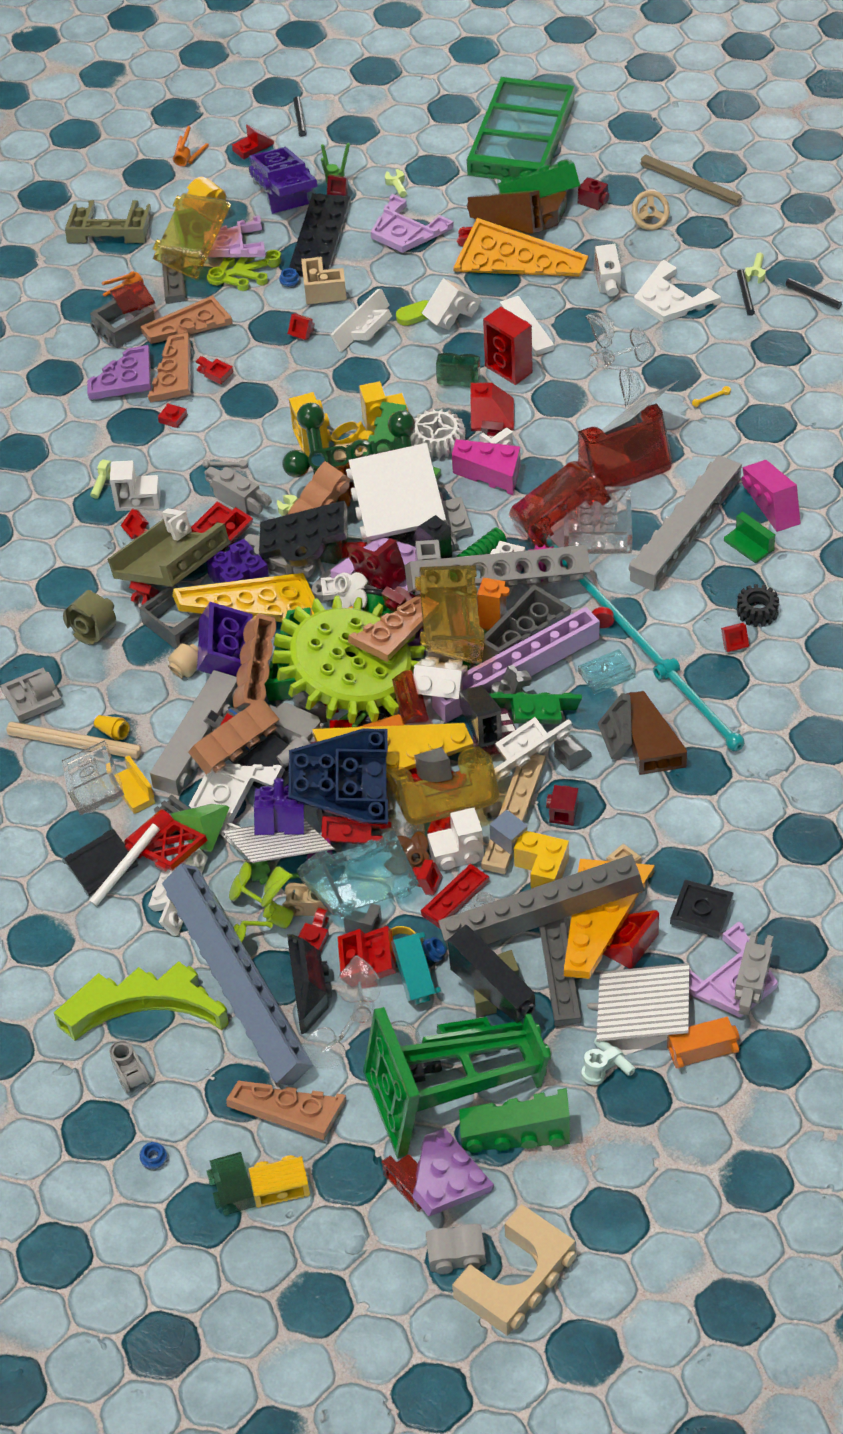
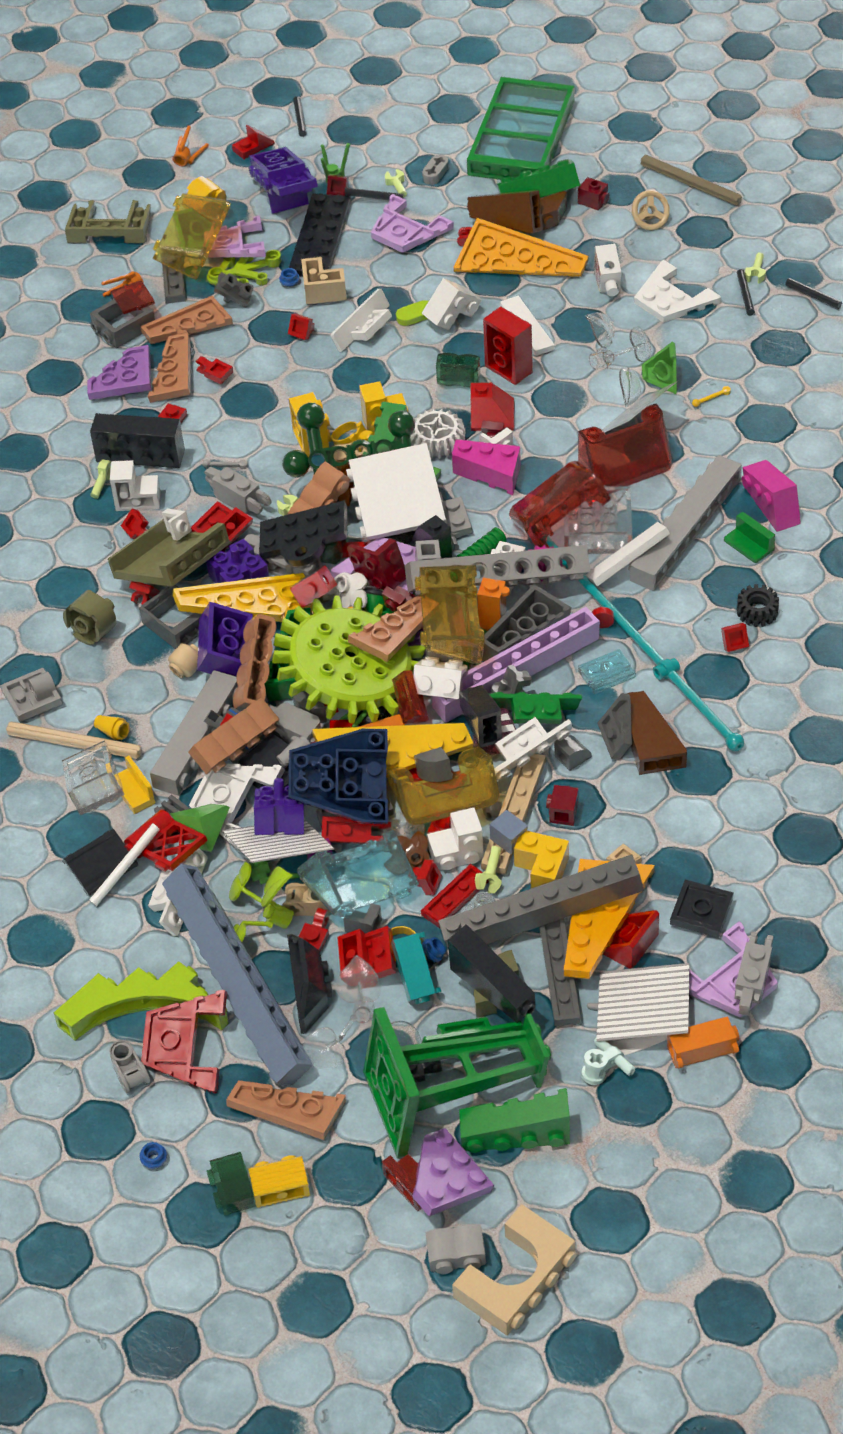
(138, 439): none -> black piece
(172, 1038): none -> wing
(233, 289): none -> dark grey hips
(313, 586): none -> torso
(370, 194): none -> black bar
(435, 169): none -> light grey beam
(490, 872): none -> yellowish green bar
(627, 554): none -> white tile
(661, 368): none -> bright green slope

